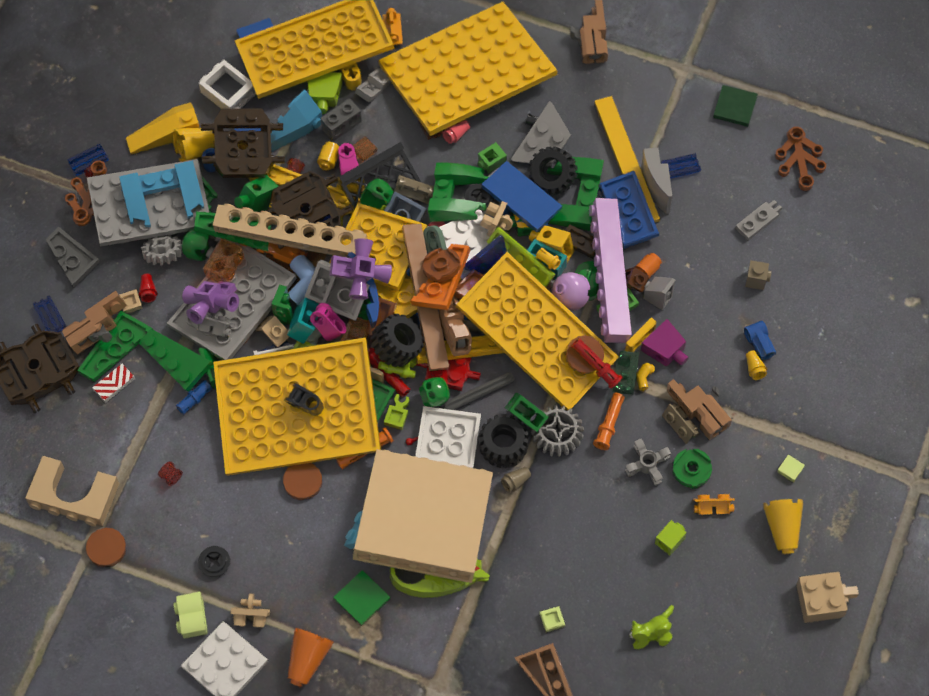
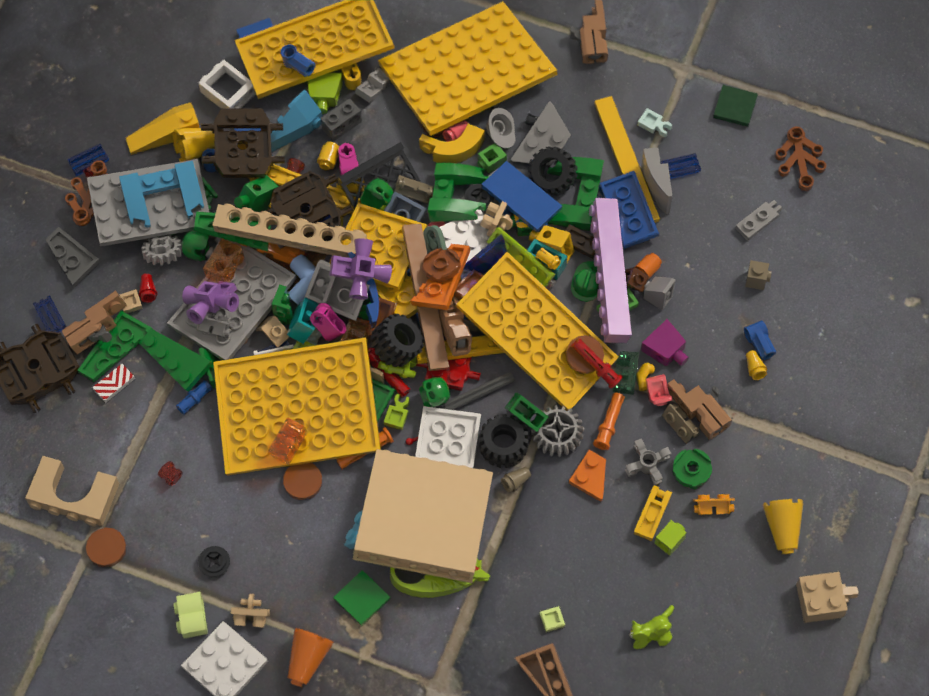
(288, 441): none -> clear orange brick
(296, 60): none -> blue piece
(301, 399): black piece -> none
(364, 148): clear orange tile -> none
(393, 25): light orange hinge -> none
(456, 150): none -> yellow arch
(501, 128): none -> light grey piece
(571, 290): lavender cylinder -> none
(590, 475): none -> orange wing
(637, 339): yellow tile -> none
(652, 121): none -> light aqua plate
(652, 513): none -> yellow plate
(658, 390): none -> coral bracket
(791, 468): yellowish green tile -> none

